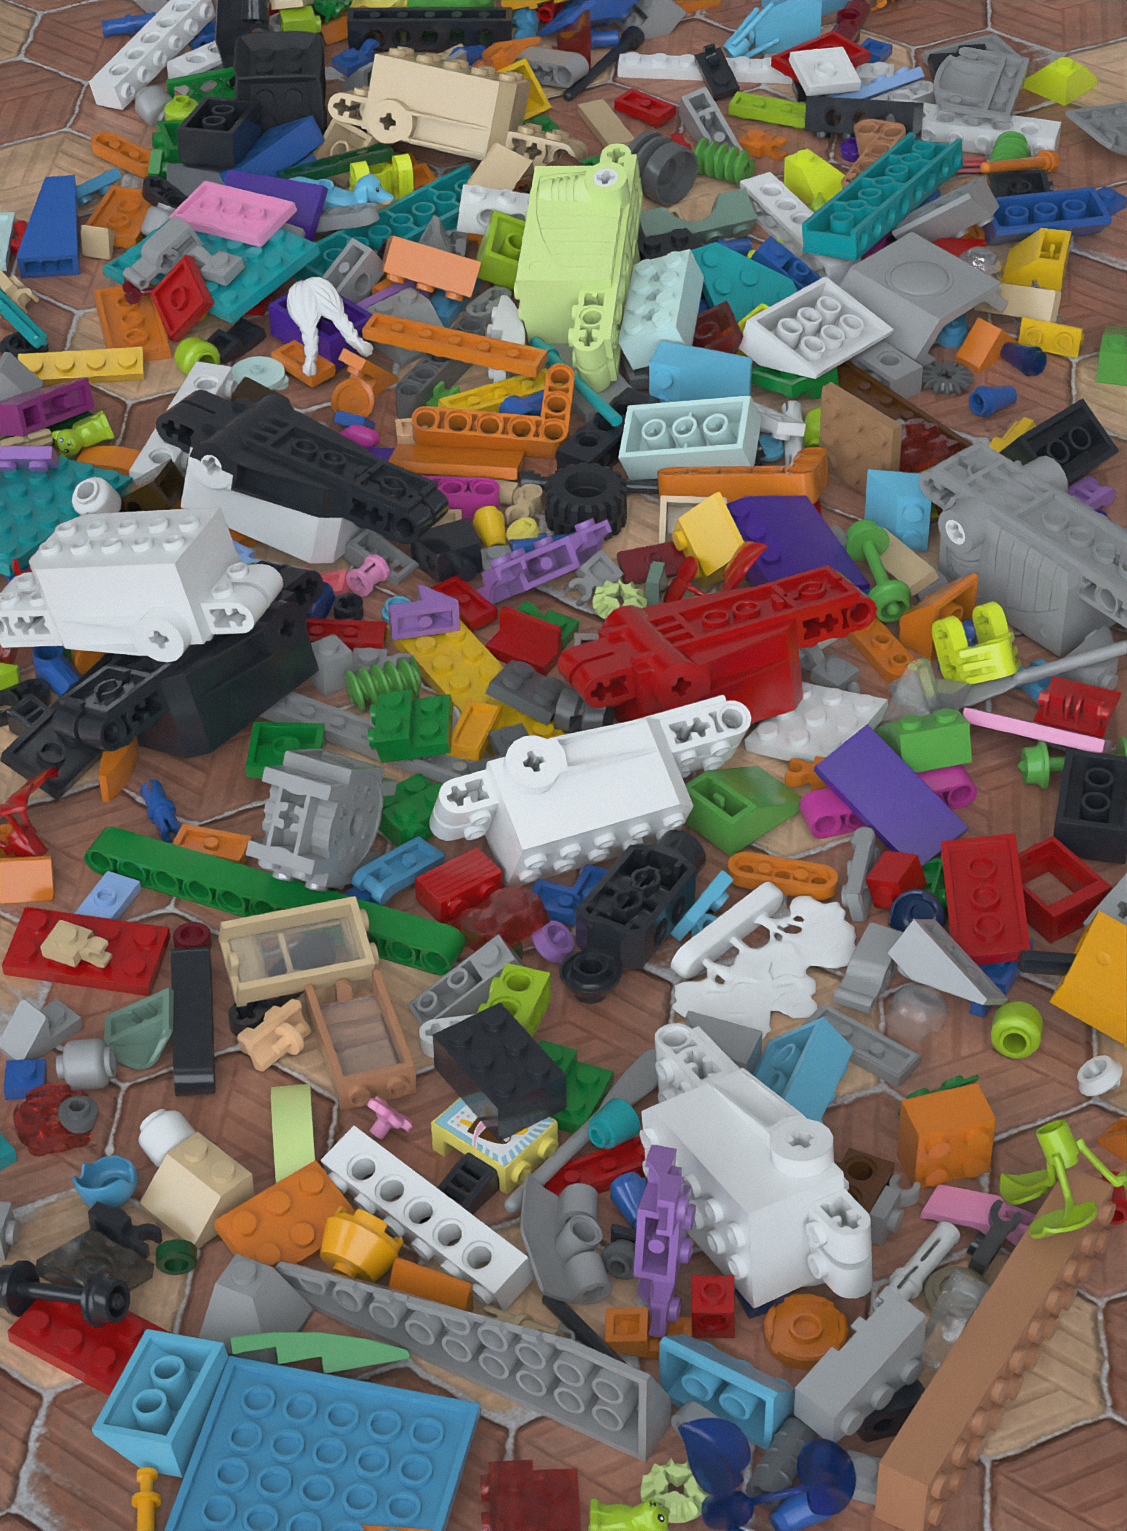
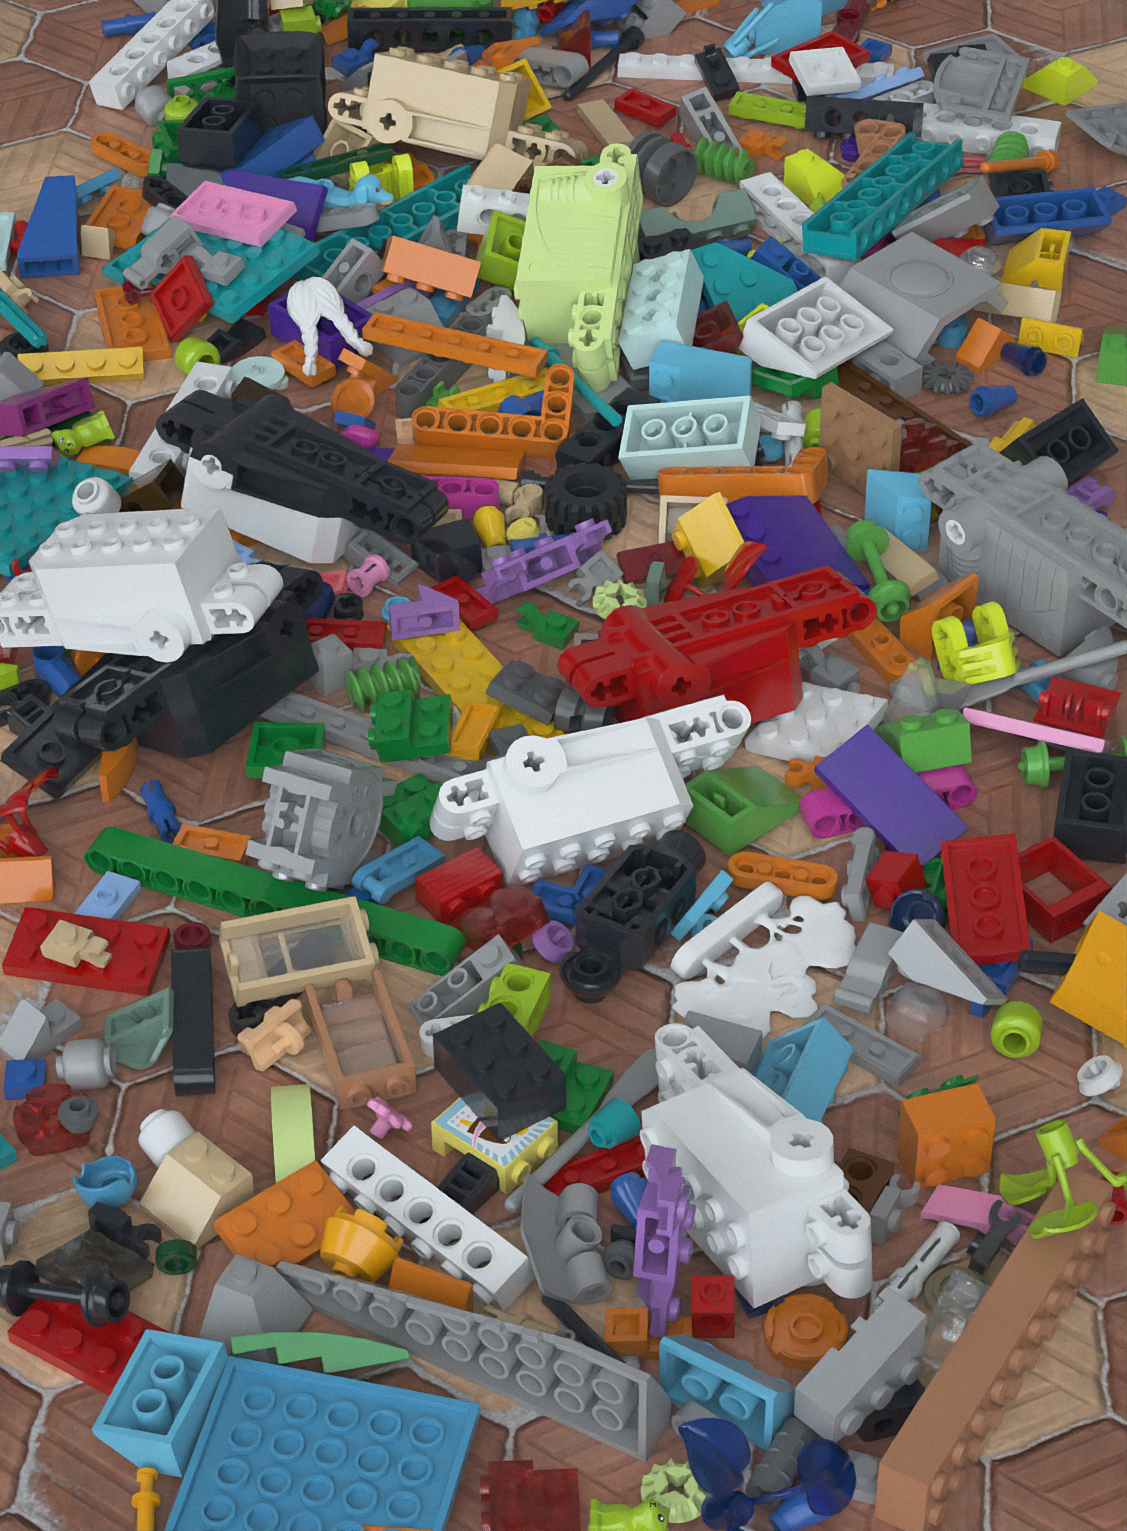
(526, 640): red panel -> none

